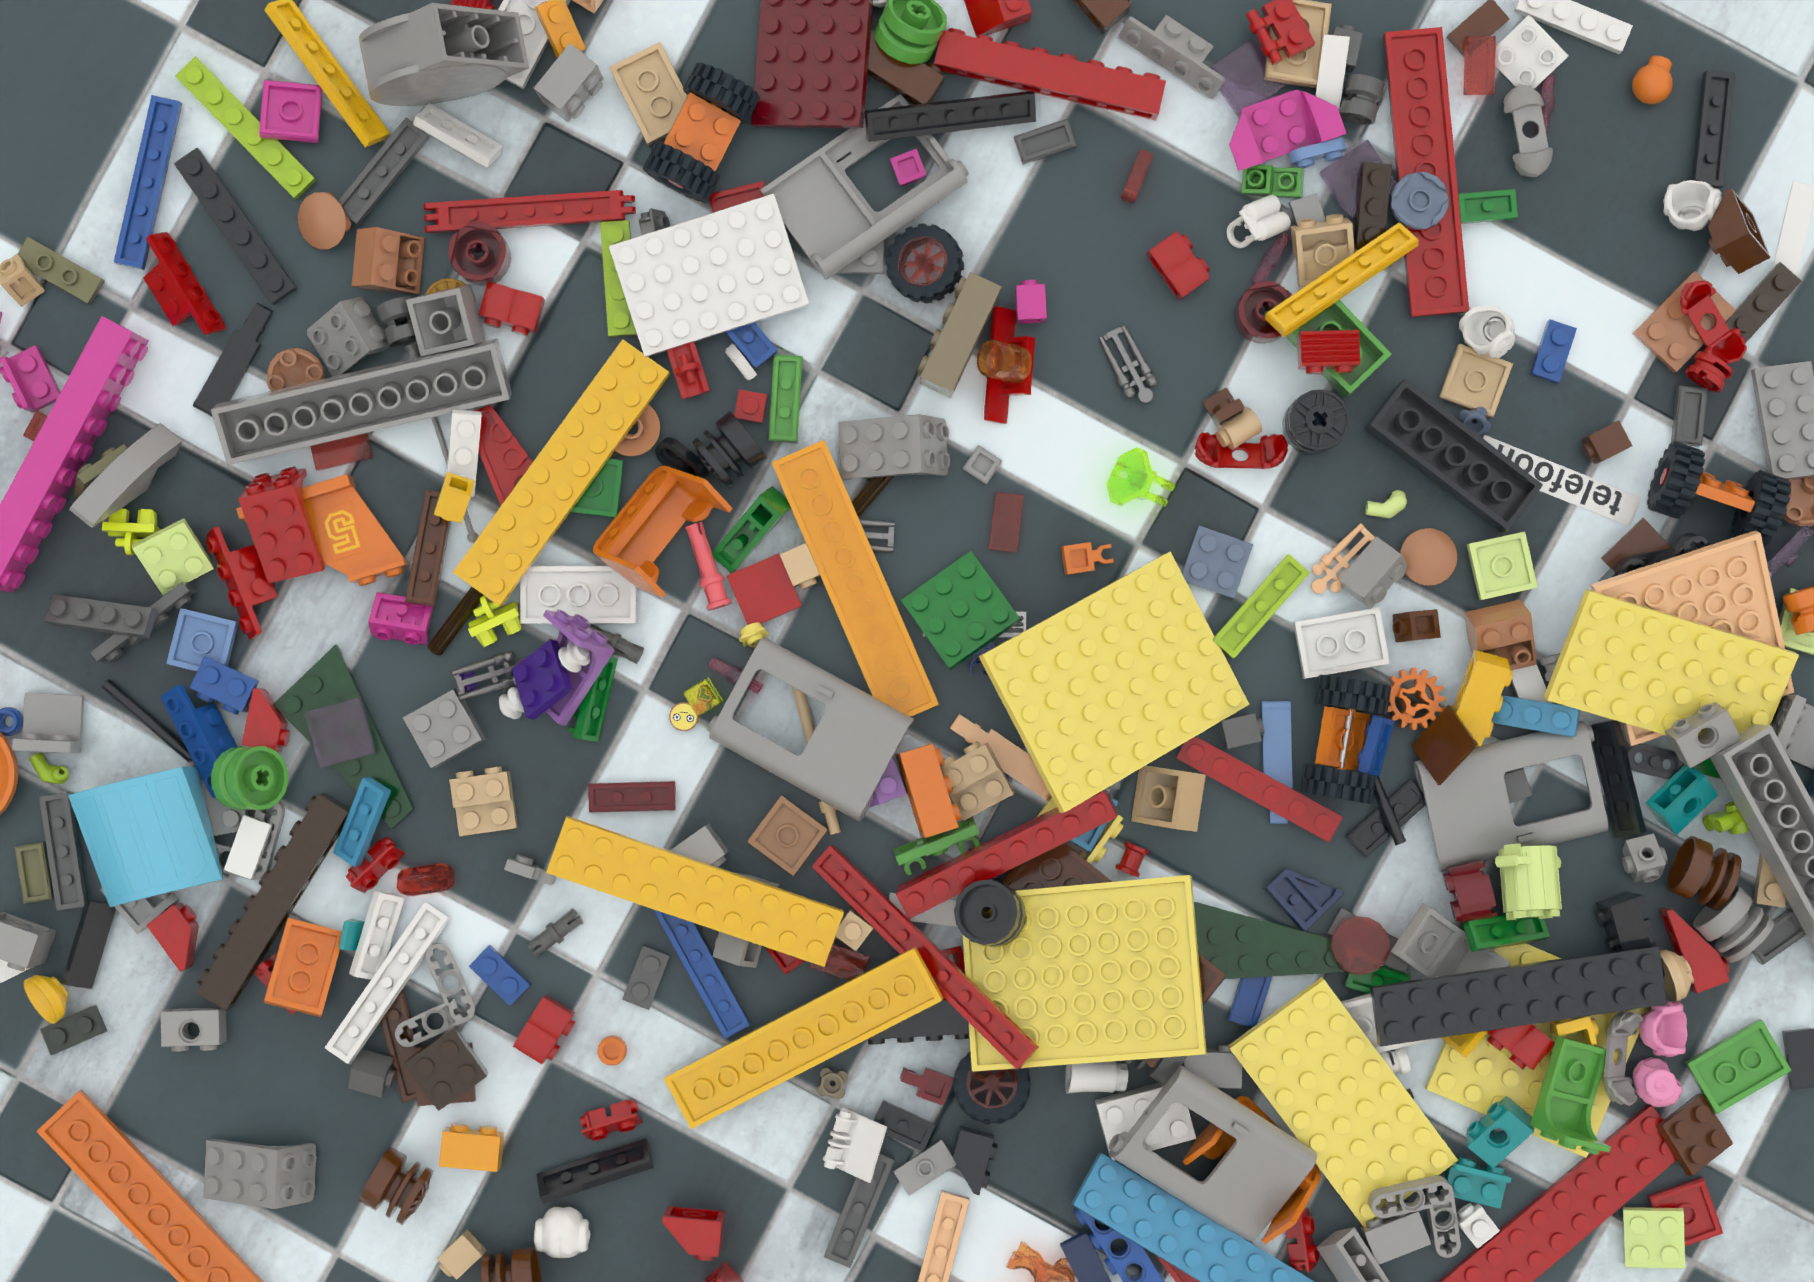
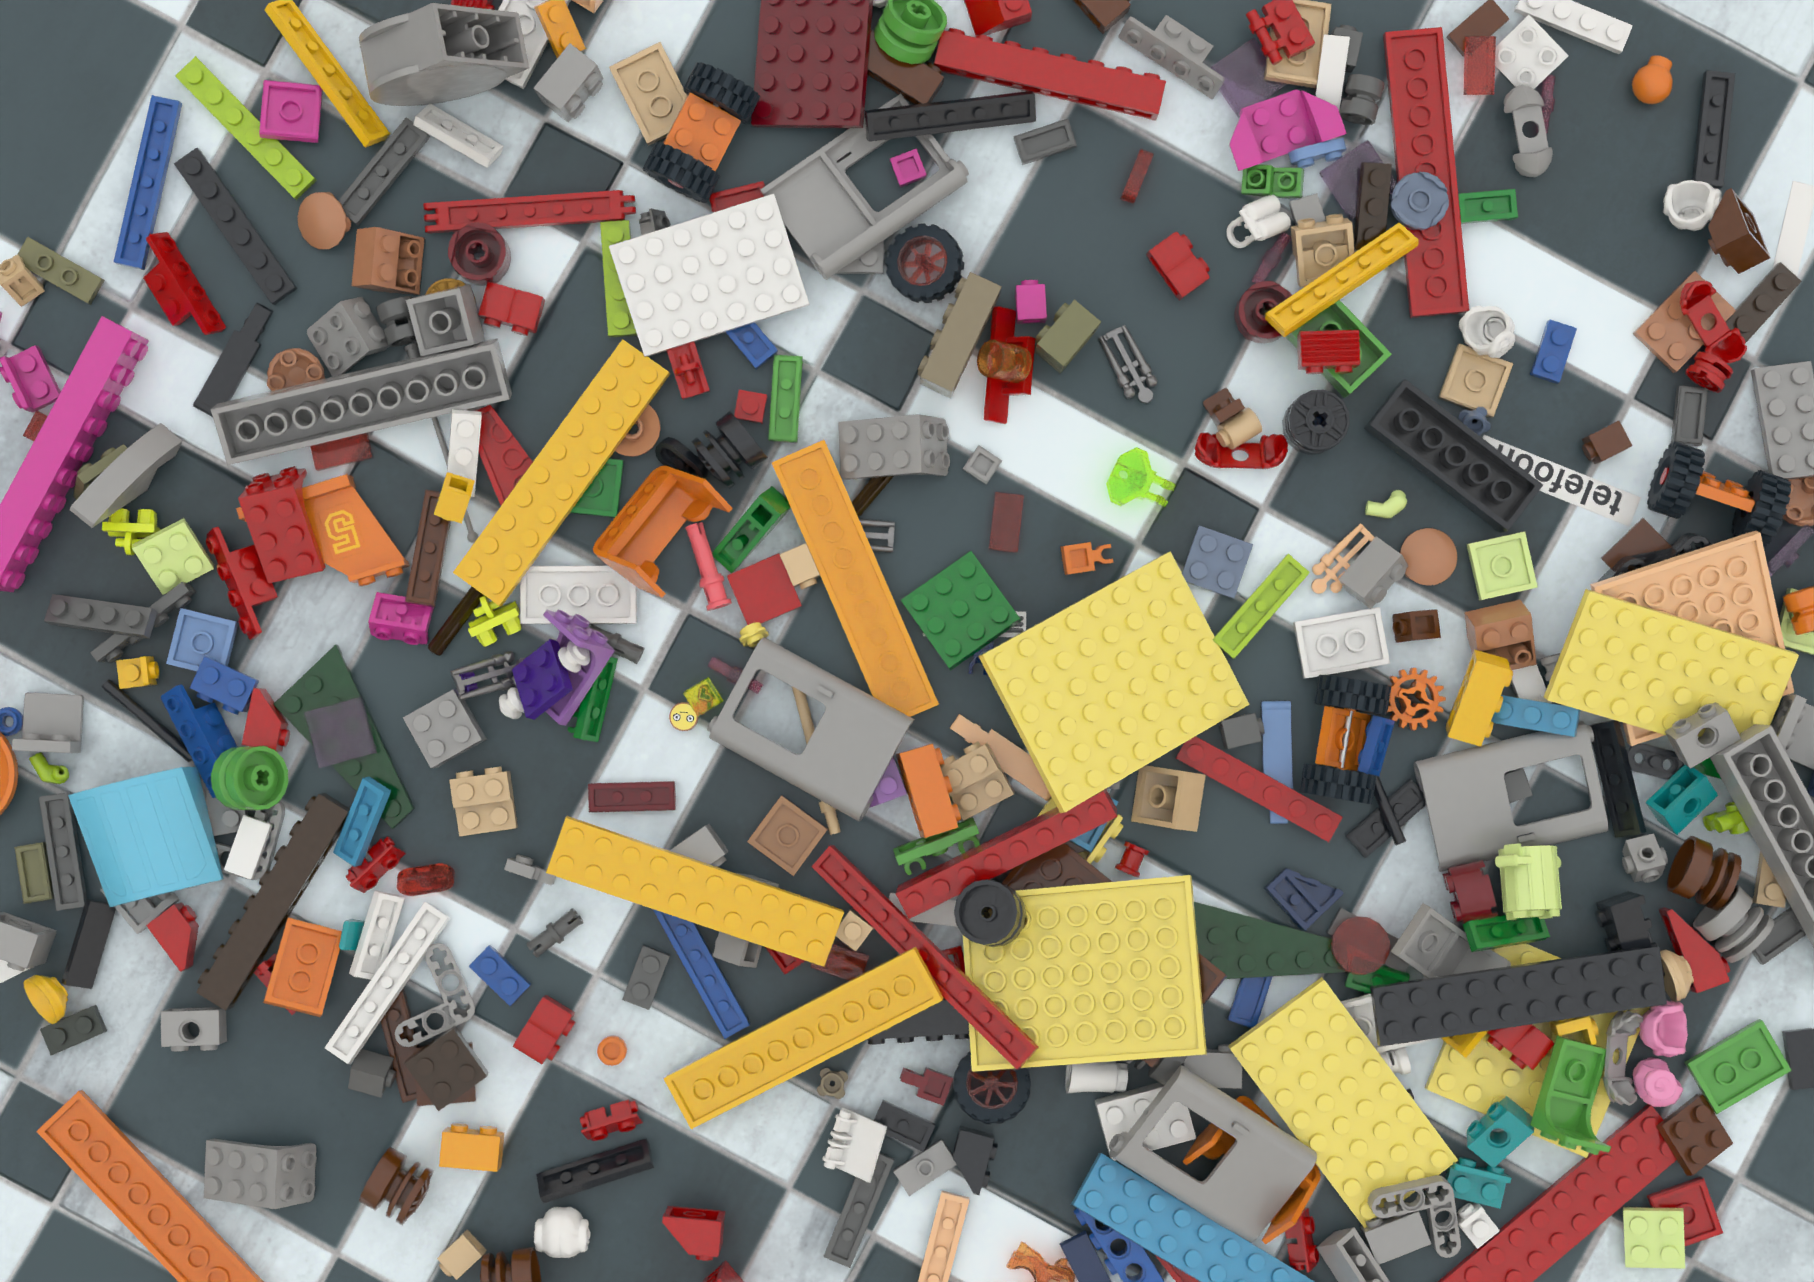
(137, 672): none -> yellow bracket
(740, 361): white tile -> none
(1067, 335): none -> olive brick
(1444, 745): reddish brown piece -> none

